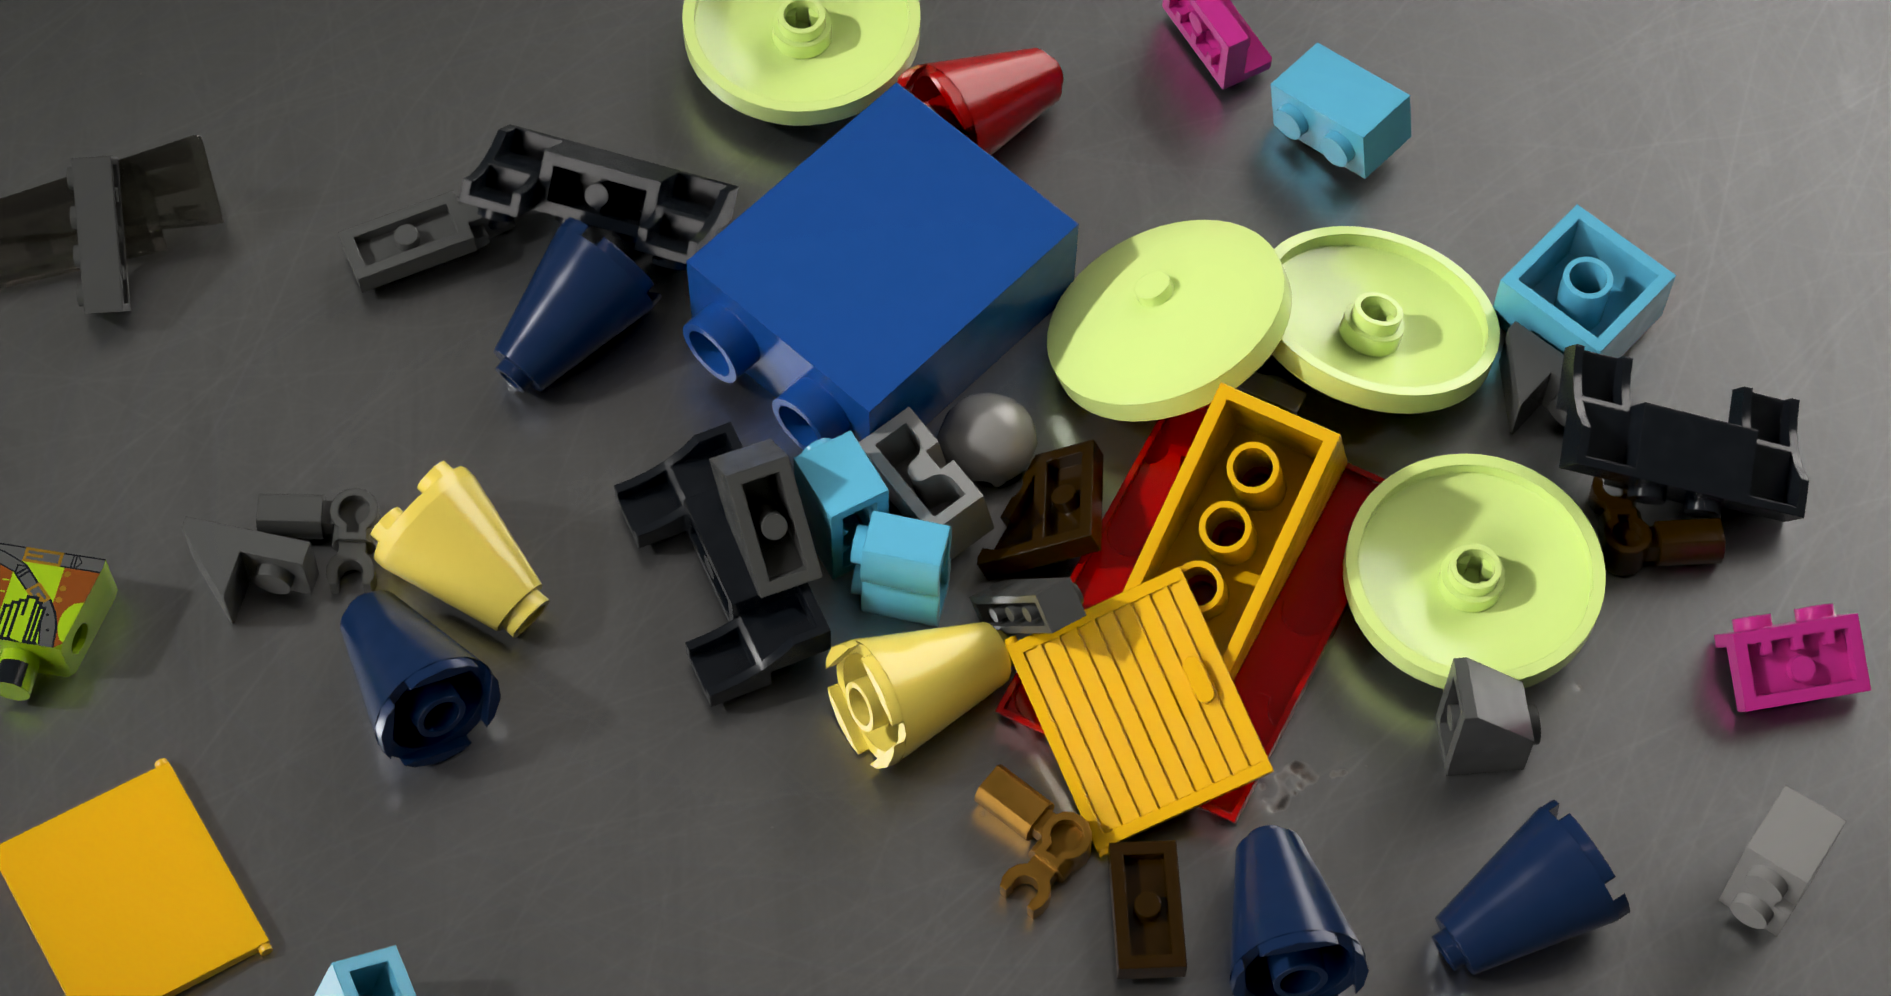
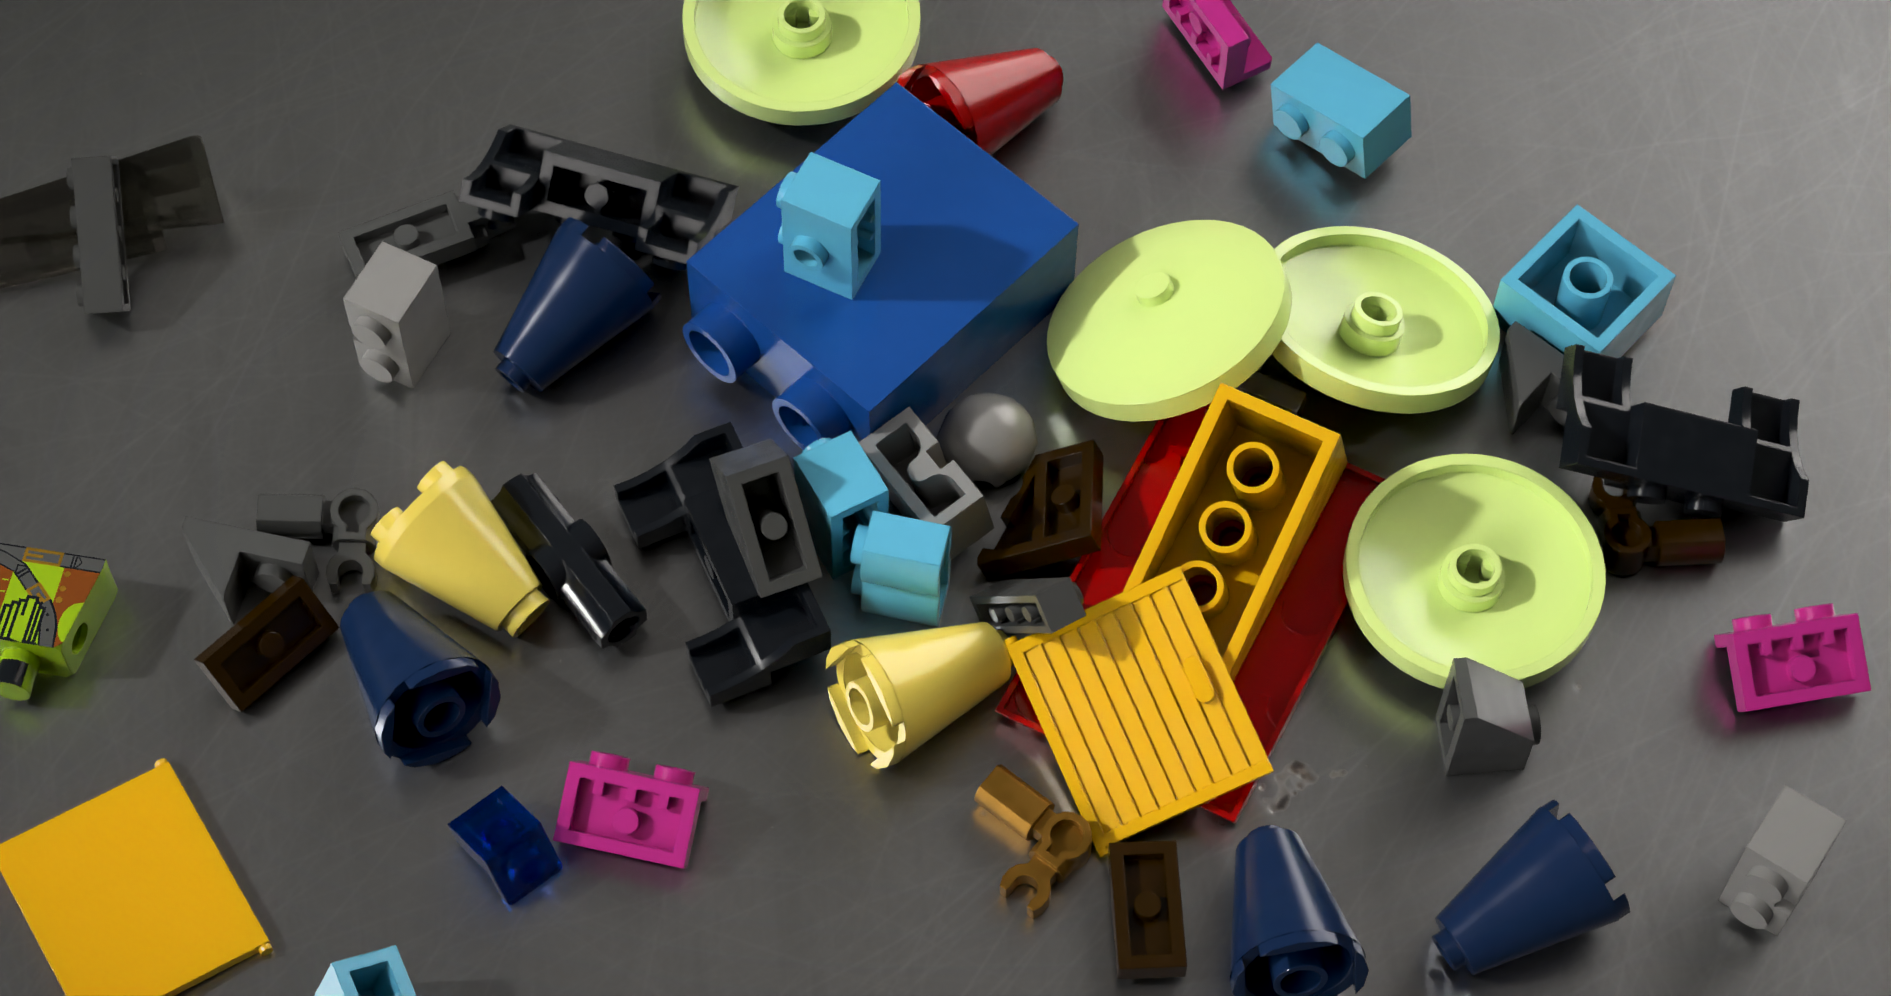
(266, 643): none -> dark brown plate
(397, 315): none -> light grey brick
(507, 844): none -> clear blue bracket
(569, 560): none -> black piece
(630, 810): none -> dark pink bracket
(830, 224): none -> medium azure brick

